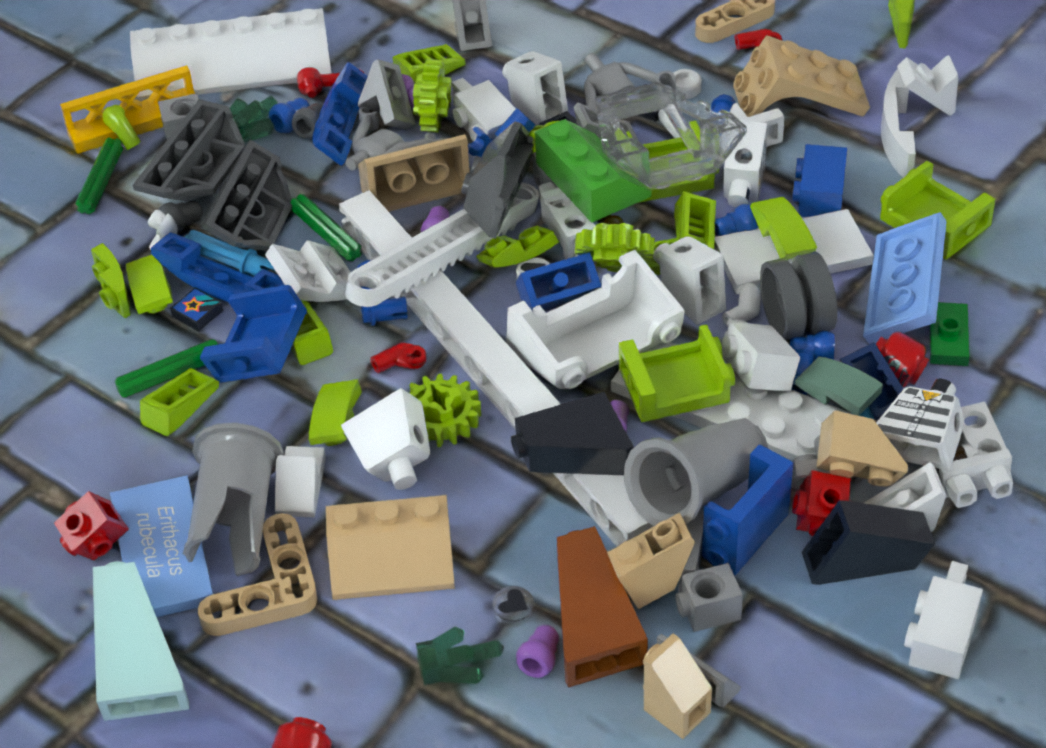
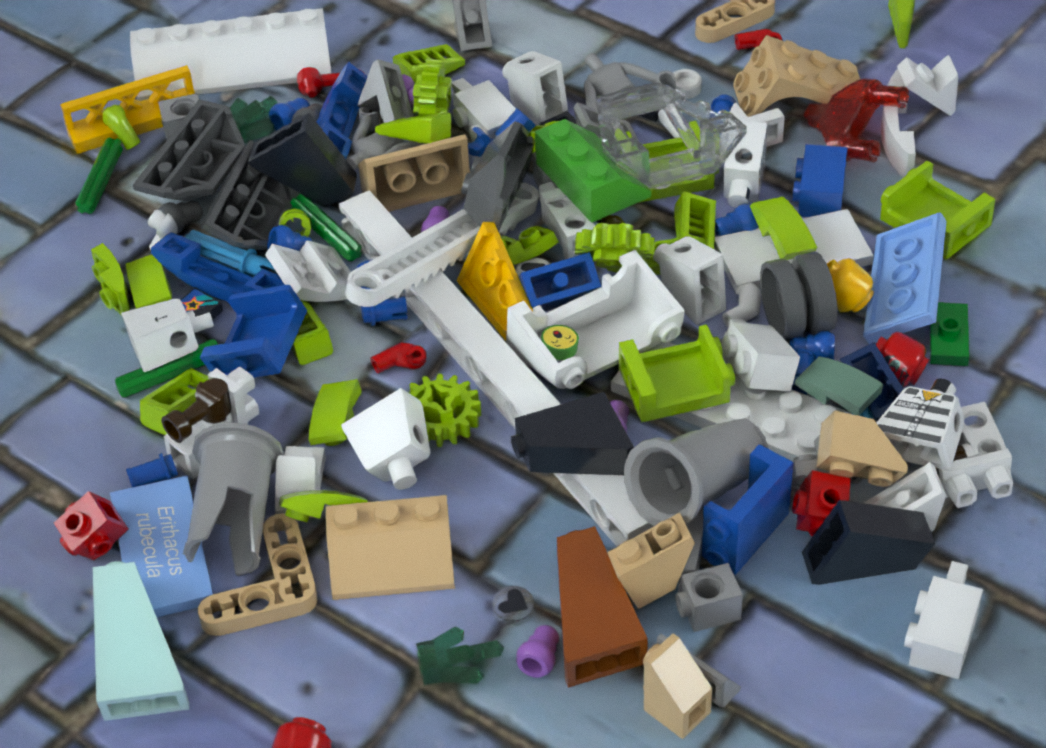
(152, 471): none -> blue pin
(164, 331): none -> white torso
(217, 401): none -> hips
(285, 237): none -> blue piece
(304, 220): none -> lime bush
(305, 161): none -> black slope
(311, 503): none -> lime slope
(419, 128): none -> lime slope
(491, 277): none -> yellow wing
(560, 341): none -> tile
(849, 113): none -> clear red connector
(851, 284): none -> yellow head

